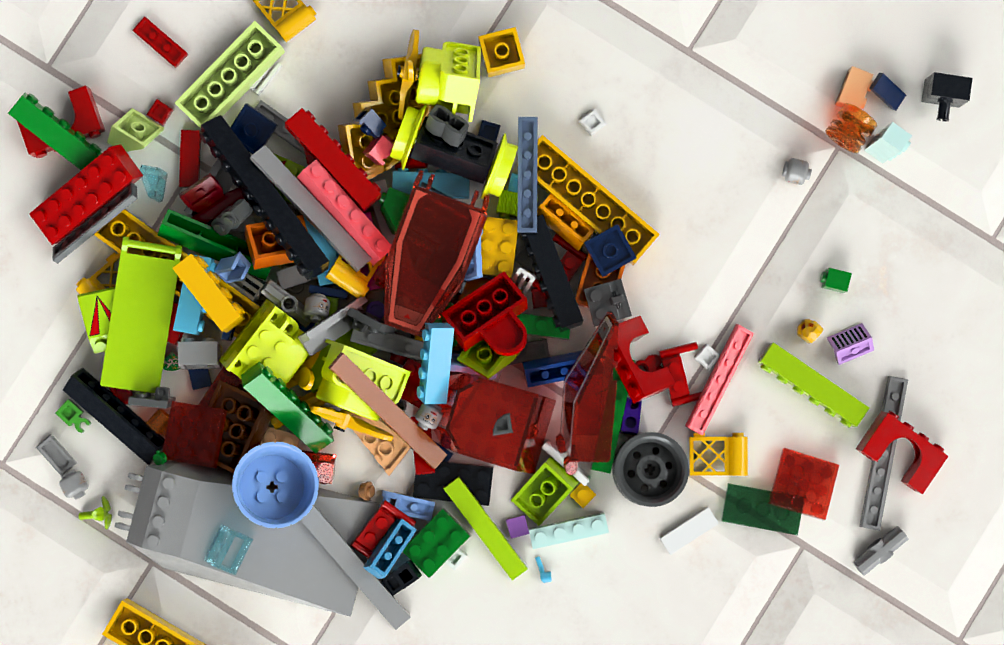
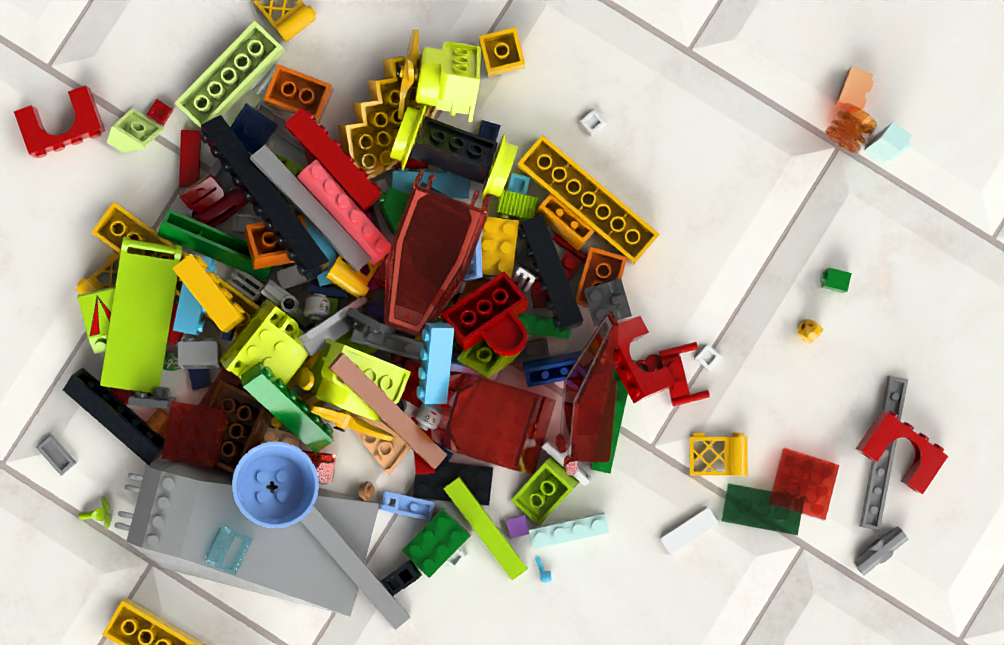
(53, 131): green brick -> none
(71, 414): bright green plate -> none
(73, 484): light grey head -> none
(85, 193): red brick -> none
(94, 223): dark grey tile -> none
(154, 182): clear light blue tile -> none
(160, 42): red tile -> none
(160, 458): green piece -> none
(232, 217): dark grey brick -> none
(233, 268): light blue window -> none
(294, 90): none -> orange brick
(370, 123): dark blue brick -> none
(377, 527): red plate -> none
(379, 149): coral brick -> none
(389, 548): dark azure brick -> none
(446, 125): dark grey brick -> none
(503, 425): dark grey tile -> none
(527, 174): sand blue plate -> none
(582, 495): yellow plate -> none
(610, 250): dark blue plate -> none
(631, 417): dark purple leg -> none
(668, 452): dark grey wheel -> none
(719, 379): coral tile -> none
(796, 171): light grey head -> none
(813, 384): lime brick -> none
(851, 343): lavender panel -> none
(887, 91): dark blue tile -> none
(946, 91): black brick -> none

